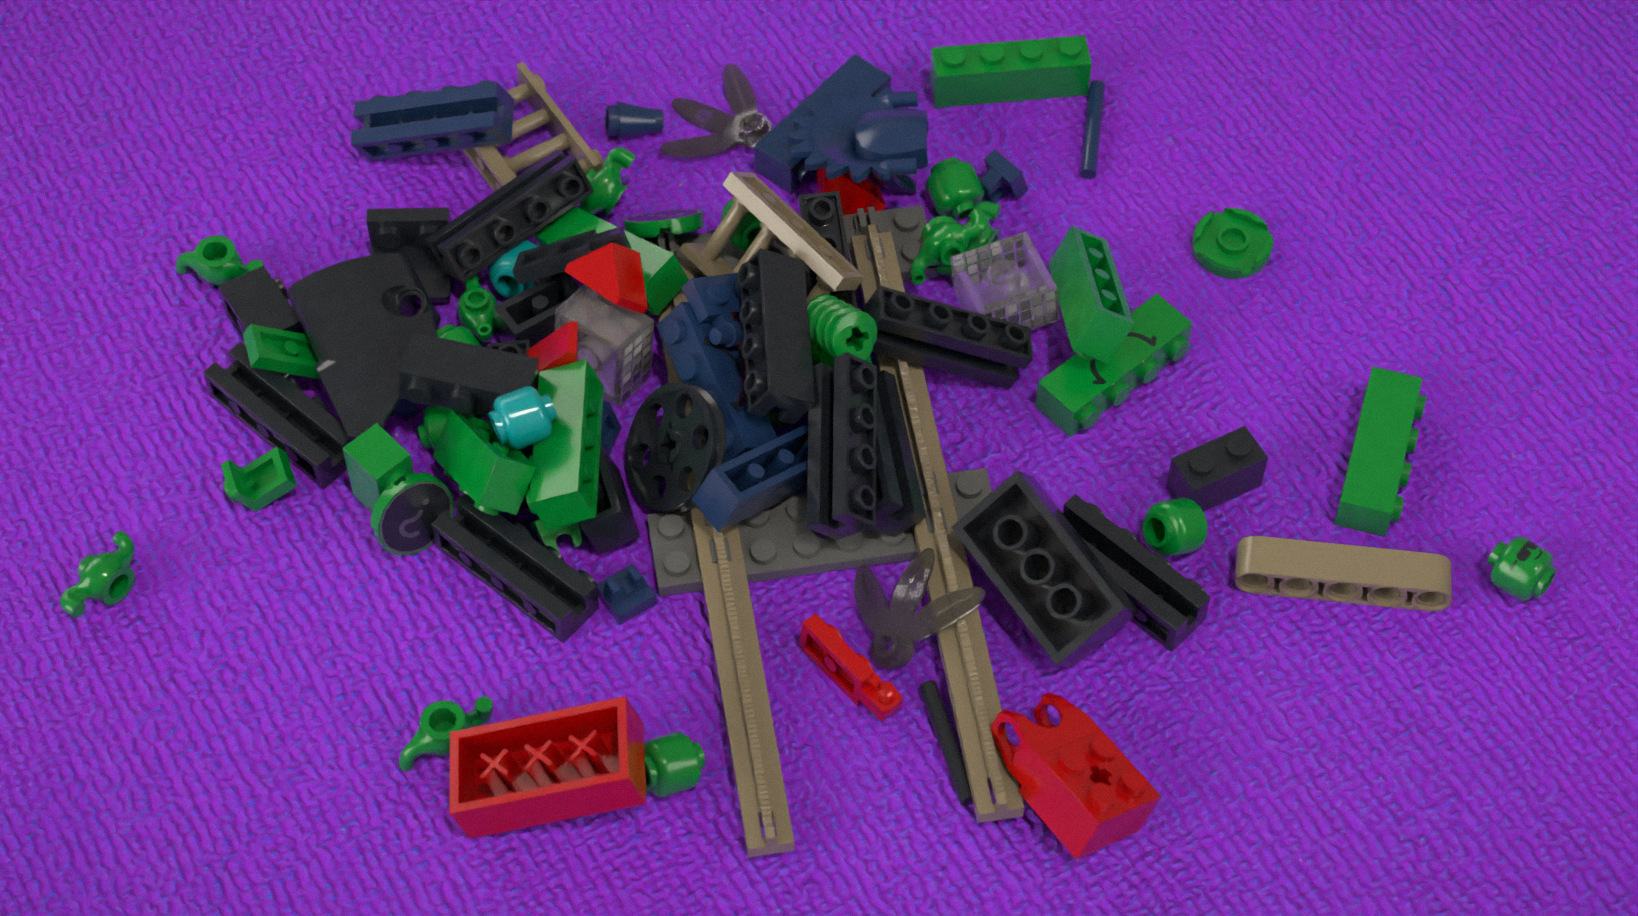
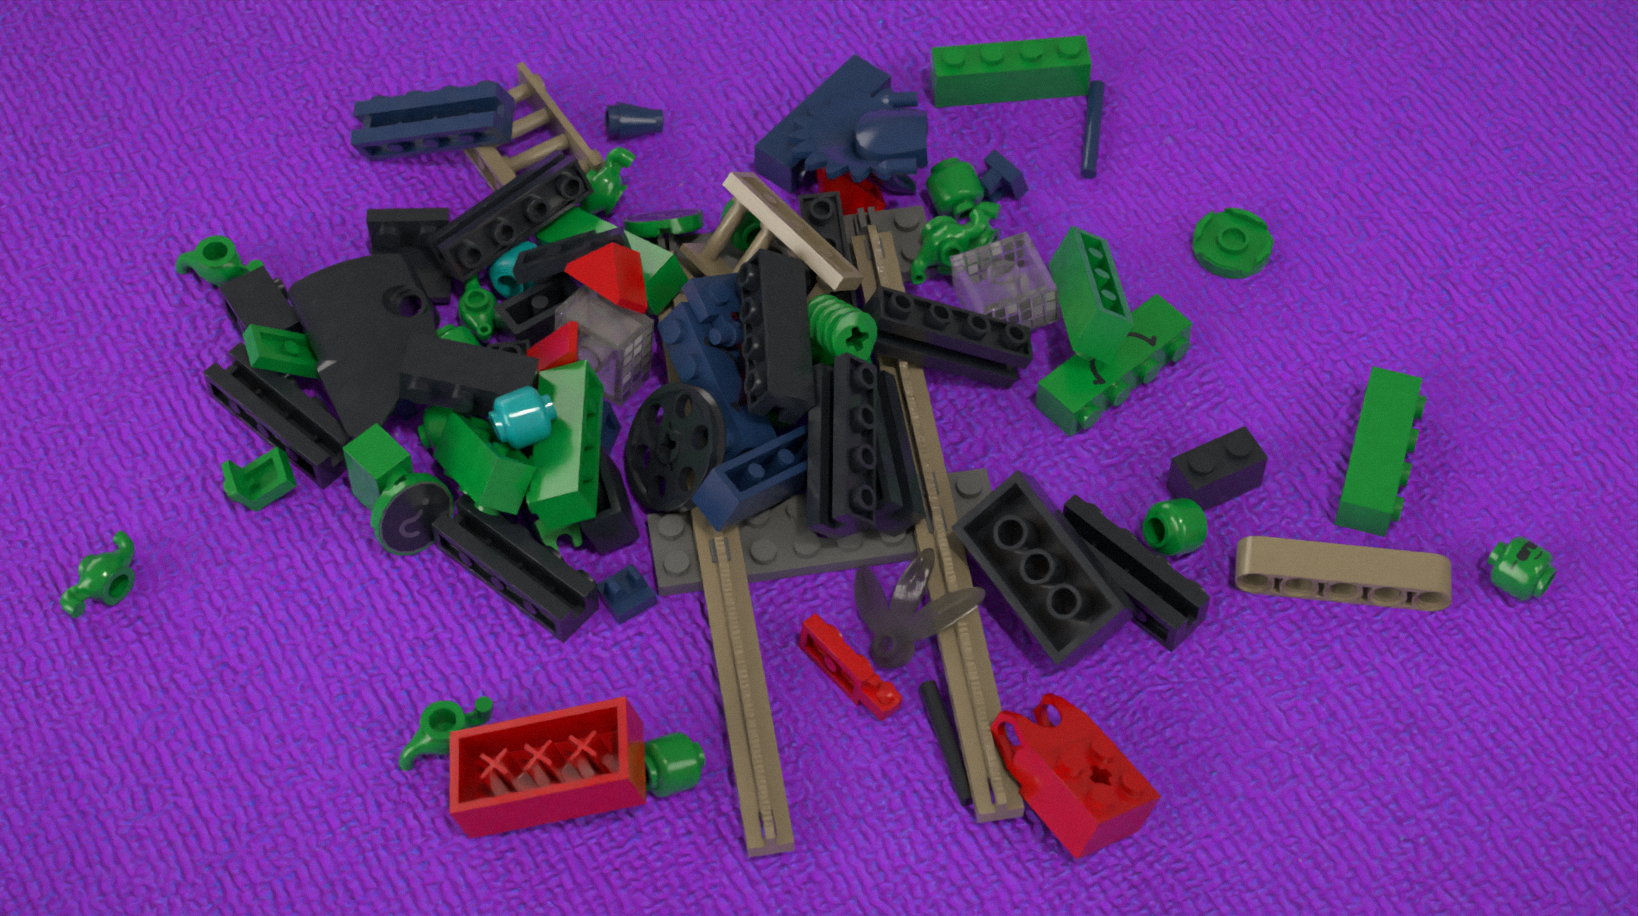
(743, 129): clear smoke plant -> none

